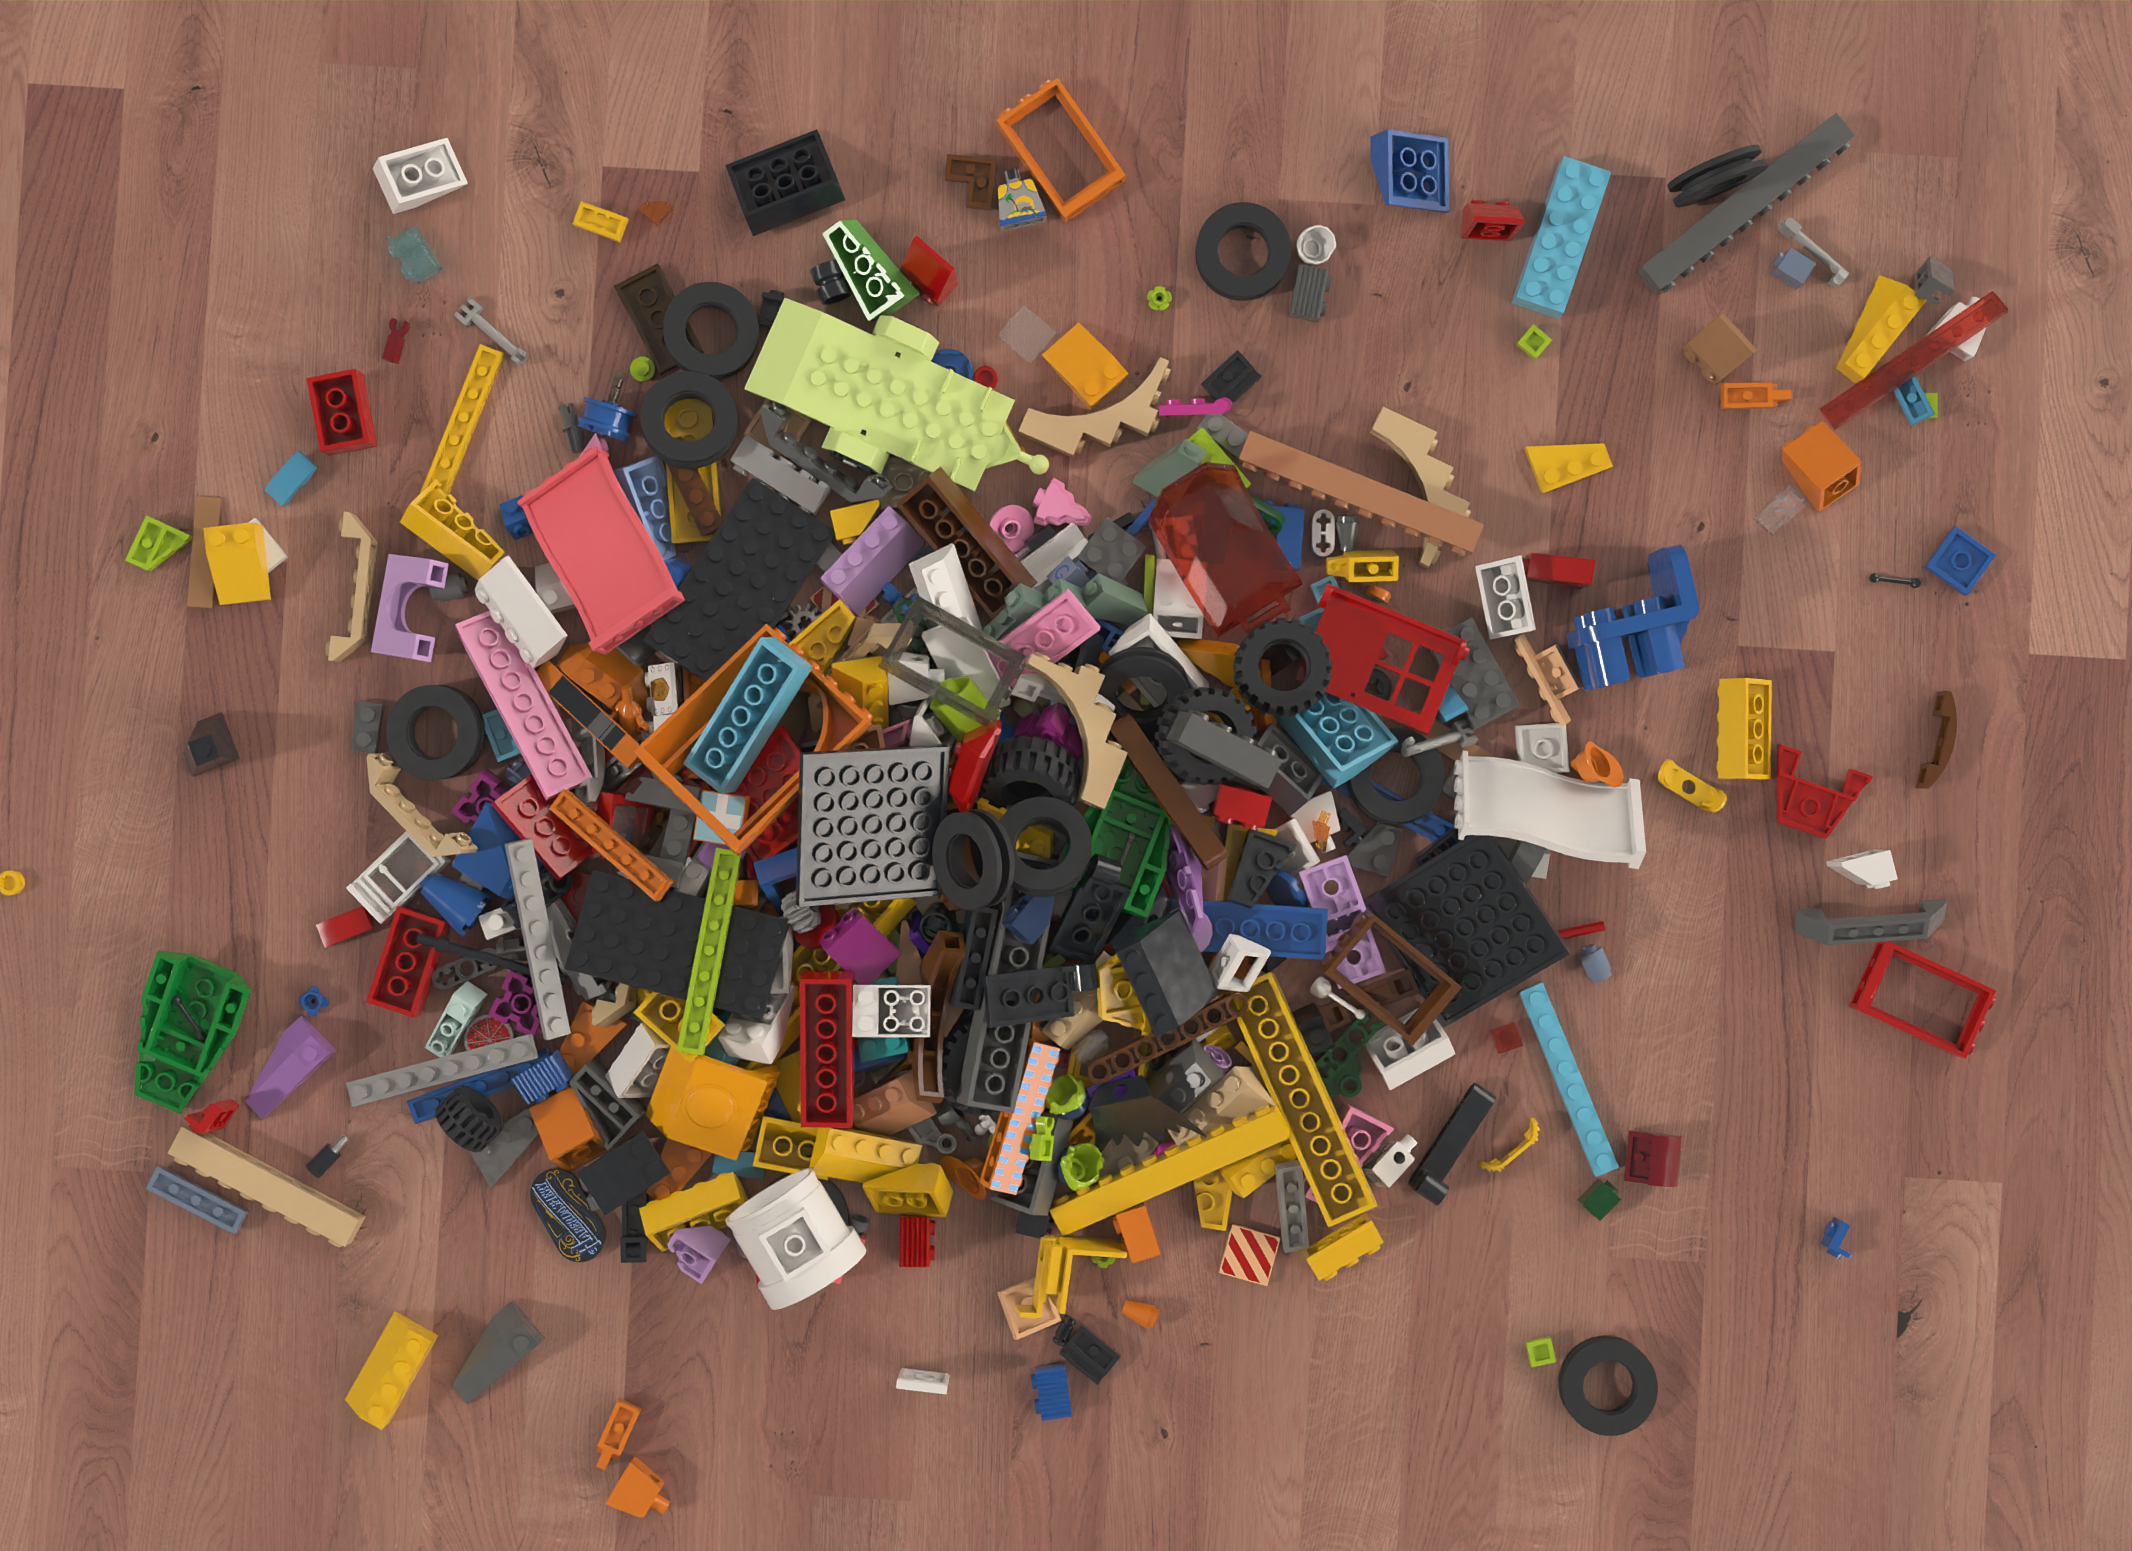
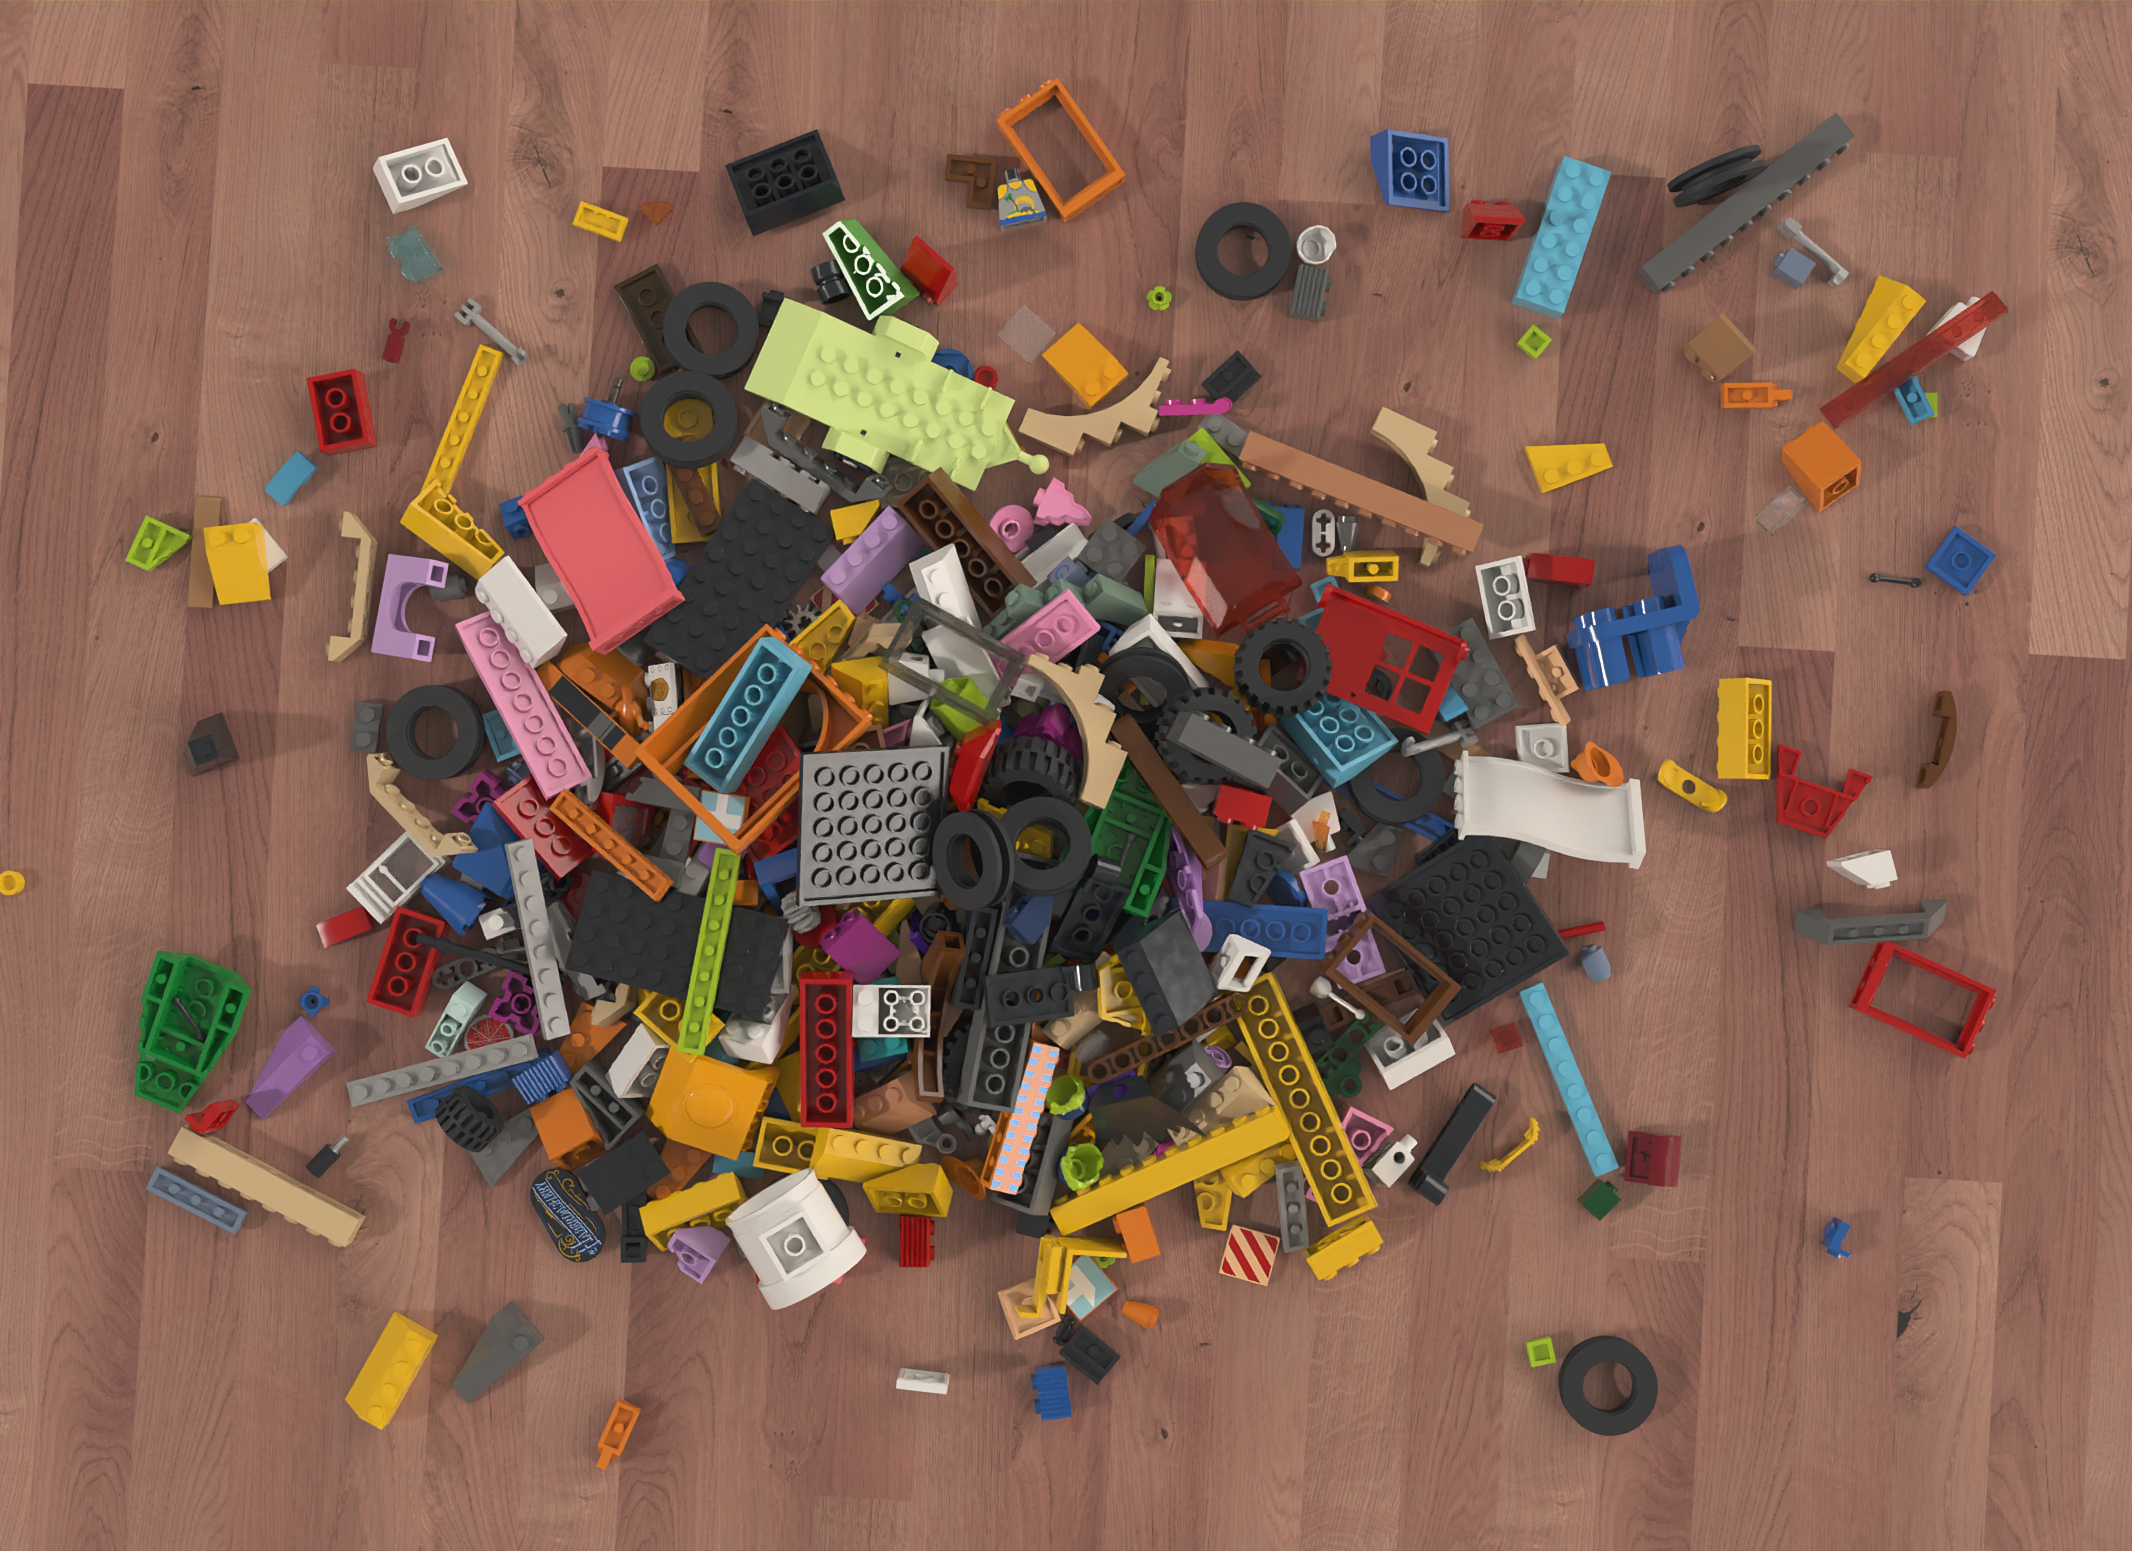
(638, 1491): orange torso -> none
(859, 1223): dark grey hinge -> none
(1042, 1142): lime plate -> none
(1087, 1286): none -> tile
(1933, 277): dark grey hinge -> none

